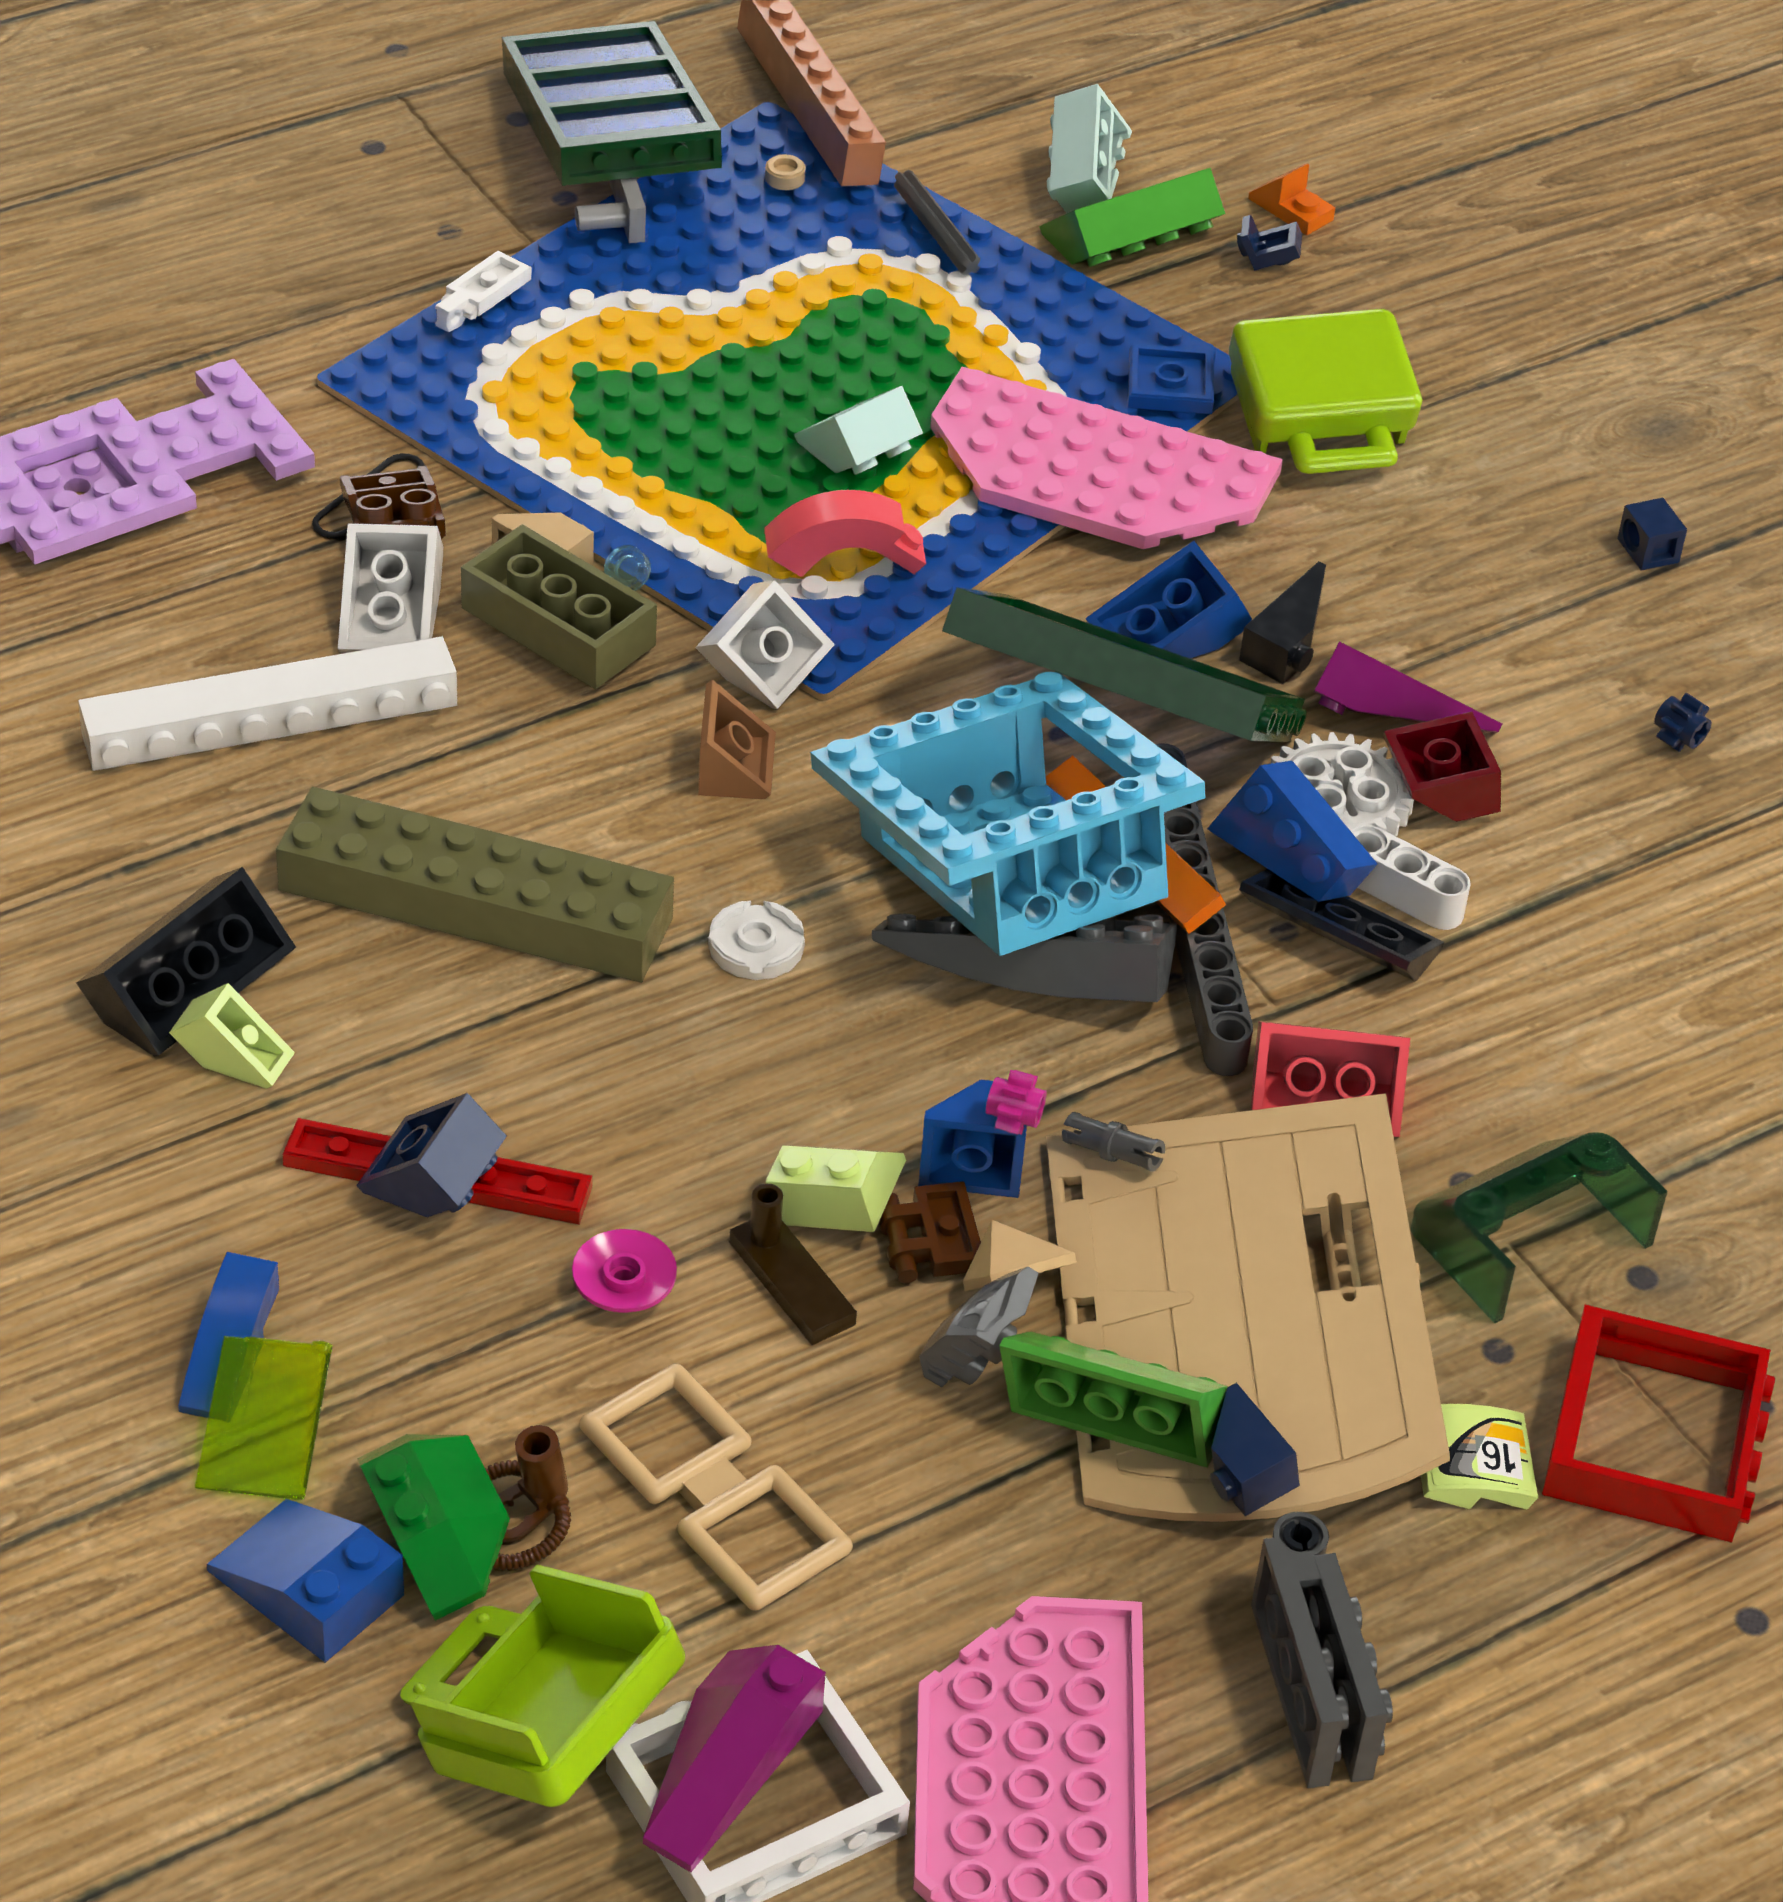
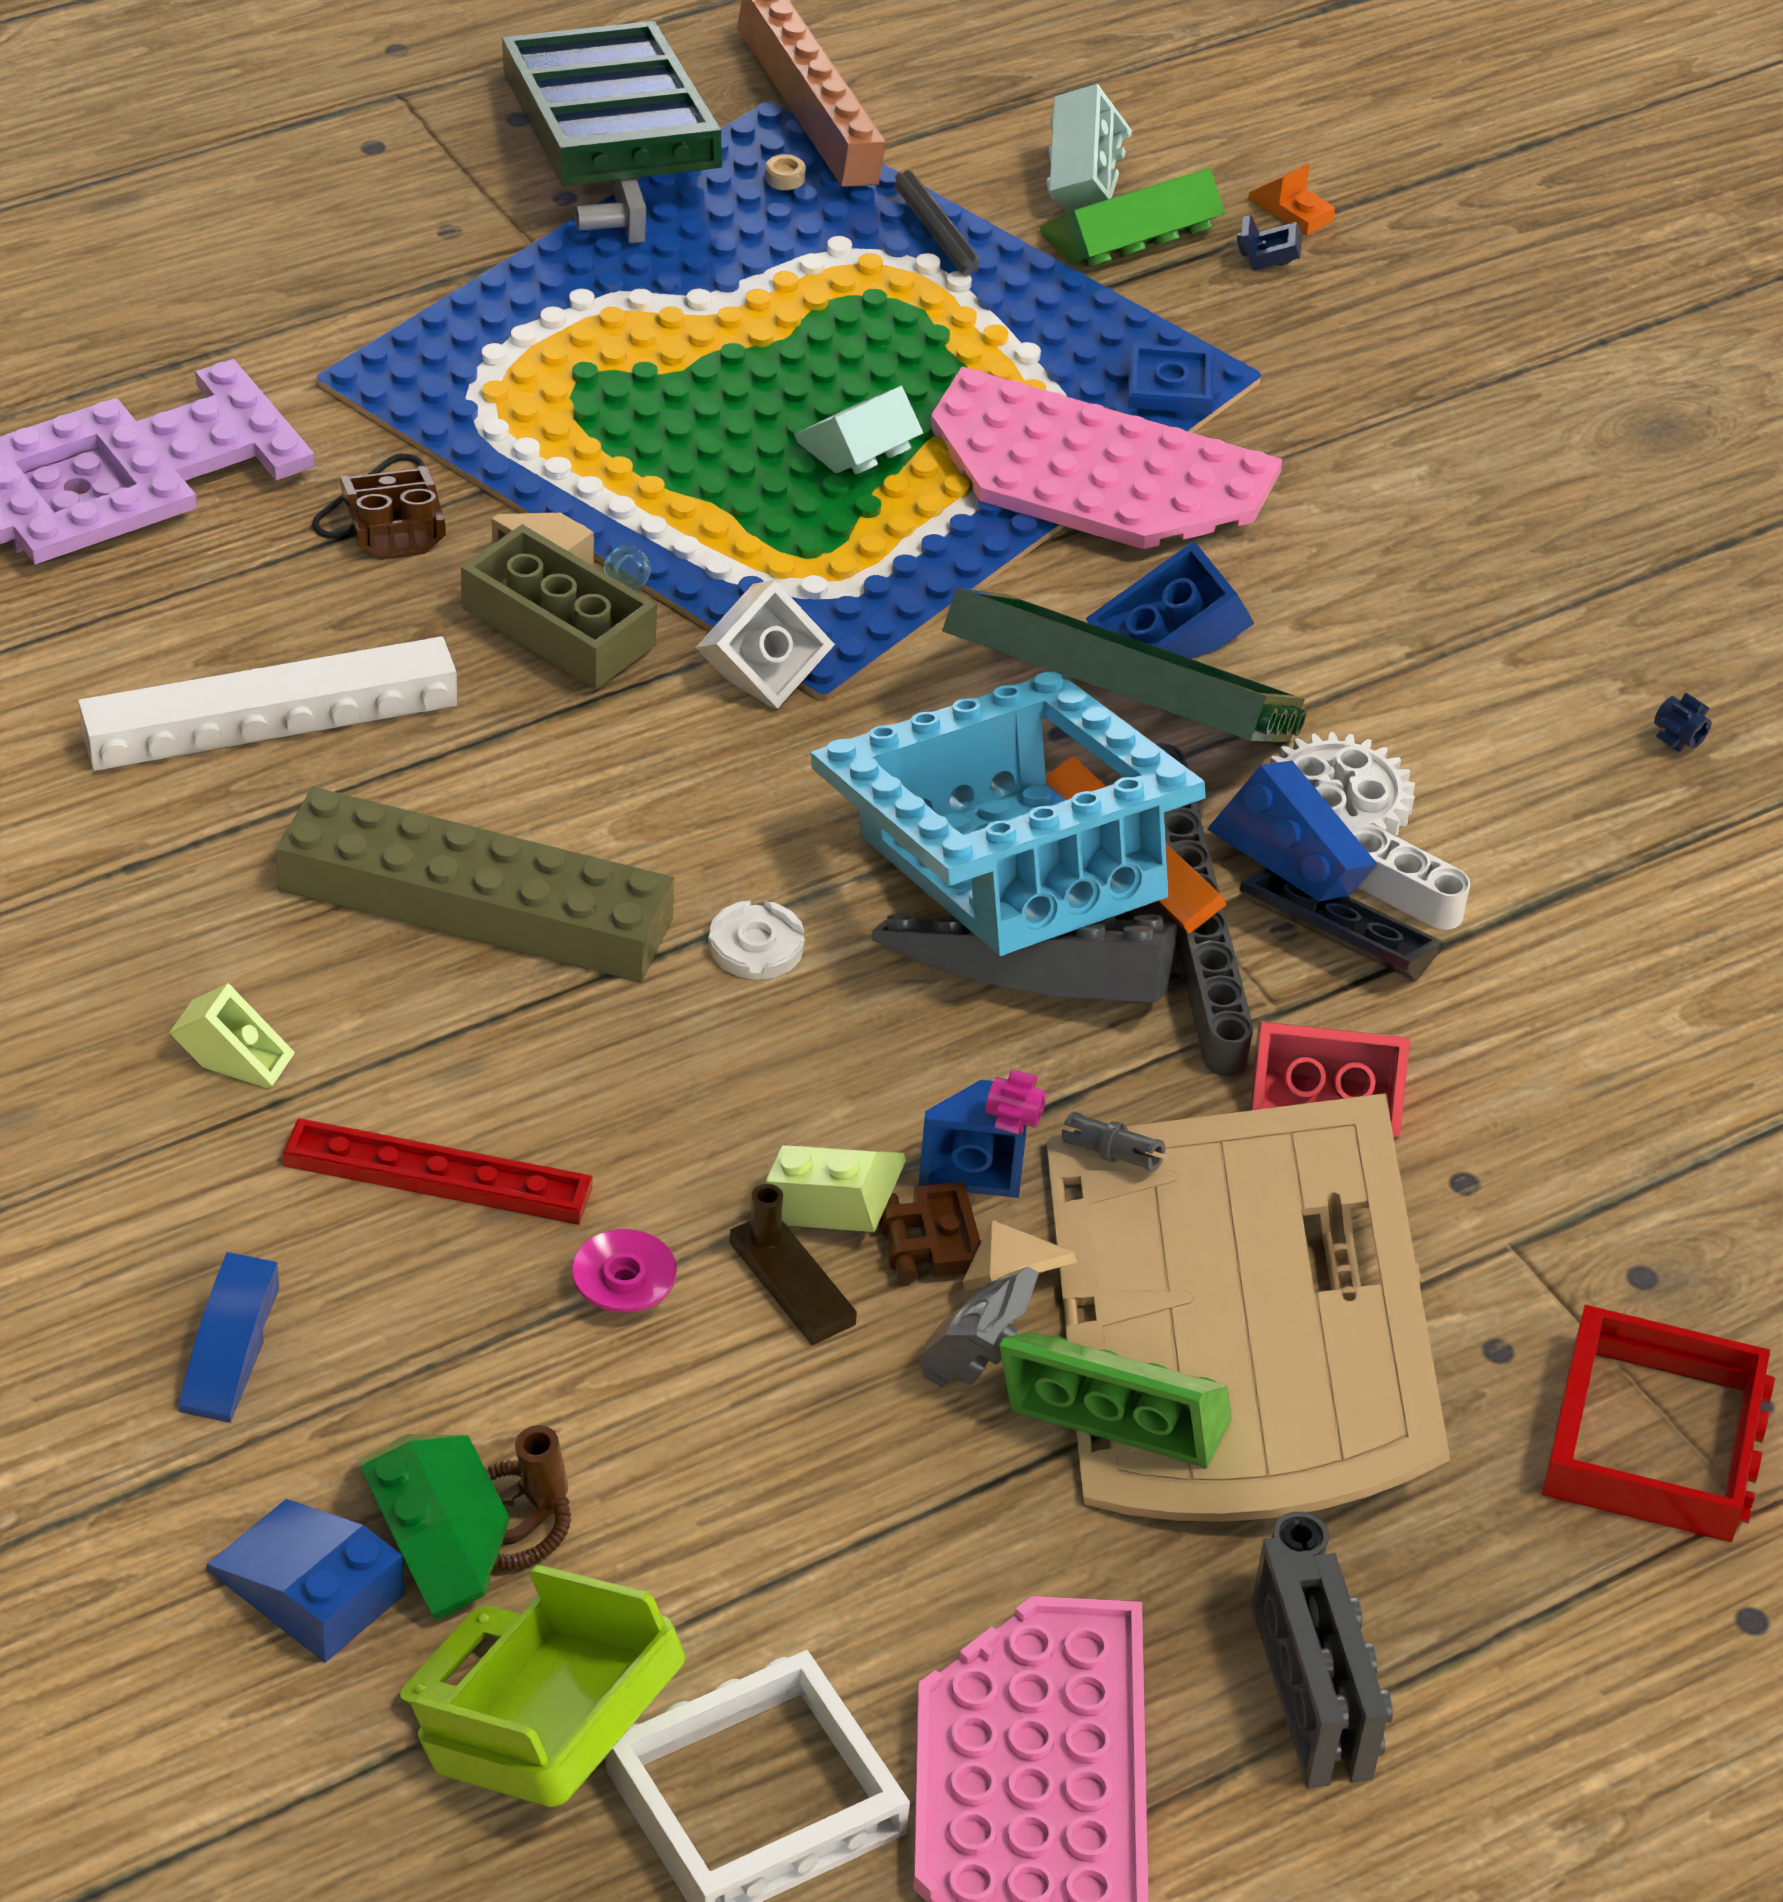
(201, 944): black slope -> none
(264, 1417): clear neon green piece -> none
(389, 585): white slope -> none
(435, 1158): slope -> none
(480, 289): white hinge -> none
(715, 1486): tan bar -> none
(730, 1744): magenta wedge -> none
(734, 748): medium nougat slope -> none
(841, 521): coral arch -> none
(1250, 1455): dark blue slope -> none
(1283, 633): black slope -> none
(1326, 380): lime piece -> none
(1373, 688): magenta wedge -> none
(1448, 766): dark red slope -> none
(1460, 1218): clear green windscreen -> none
(1486, 1458): slope -> none
(1652, 533): dark blue brick -> none

